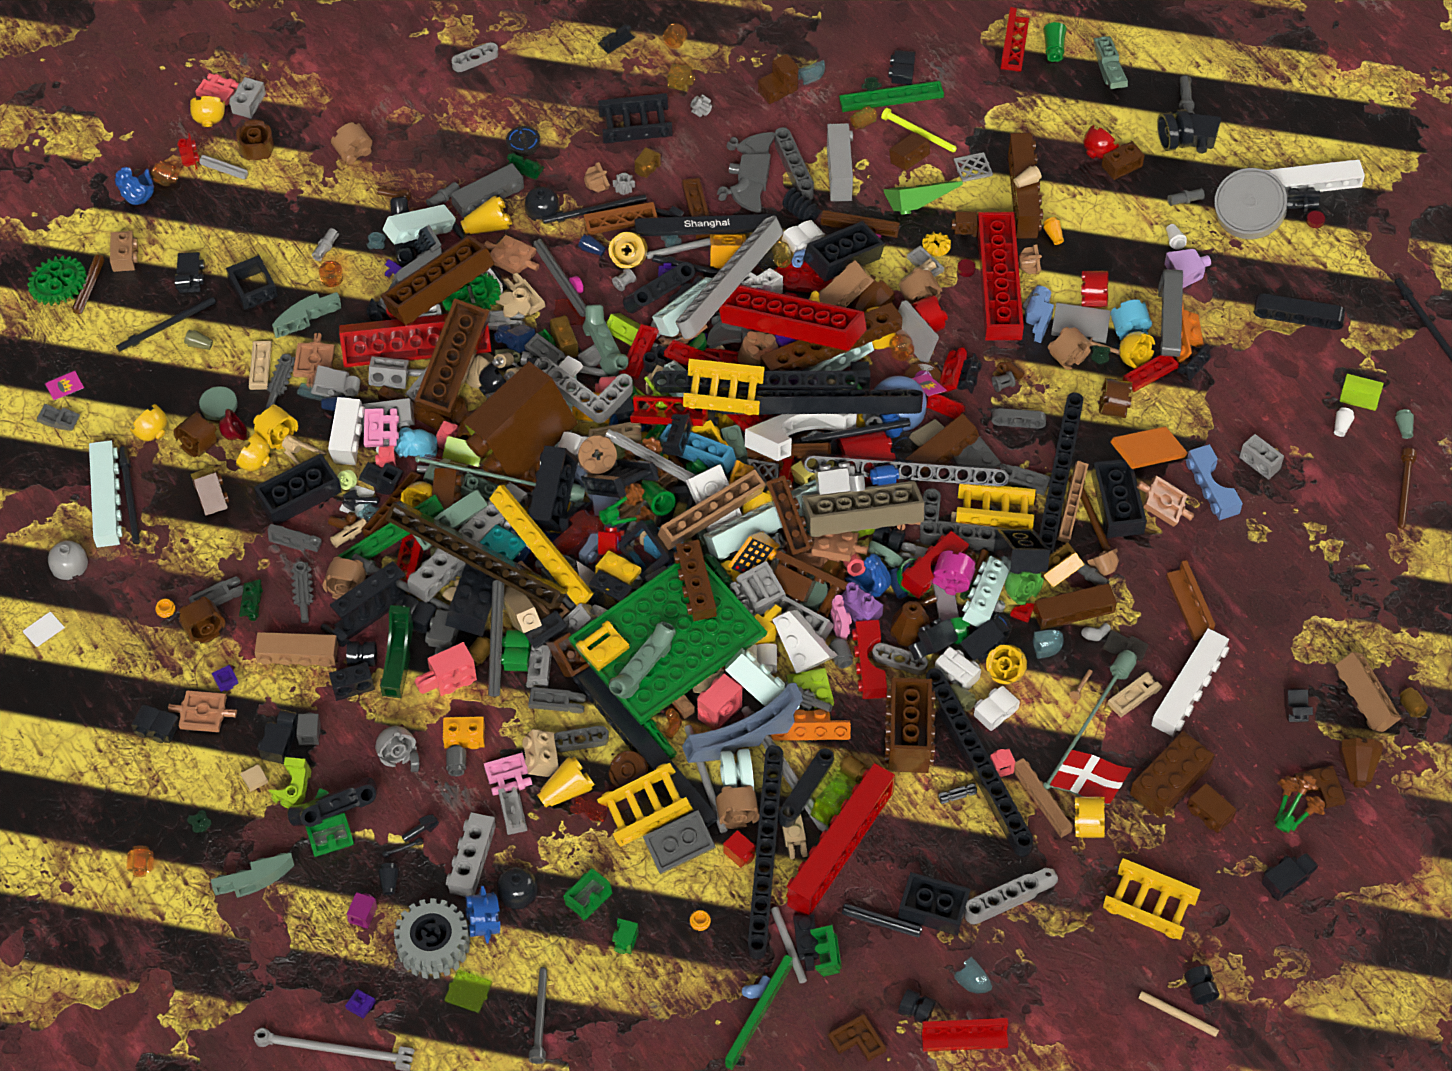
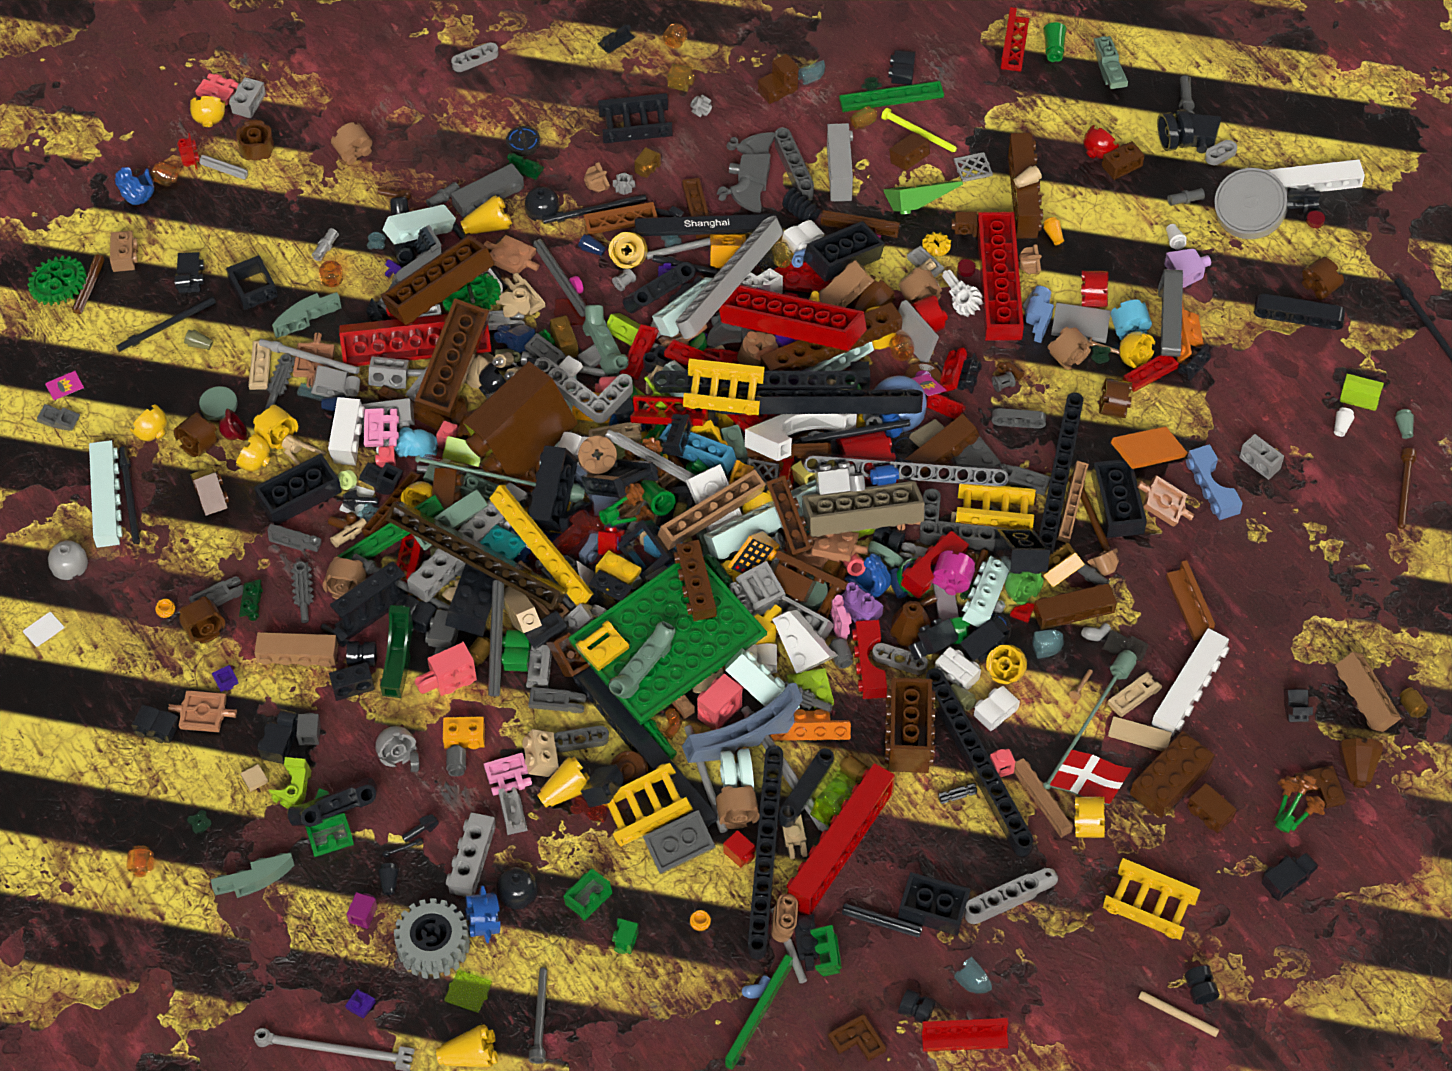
(278, 347): none -> light grey bar
(469, 1049): none -> yellow cone
(602, 785): none -> black hinge
(784, 917): none -> medium nougat brick
(965, 297): none -> white gear
(1139, 734): none -> tan tile
(1219, 154): none -> light grey plate
(1322, 277): none -> reddish brown brick

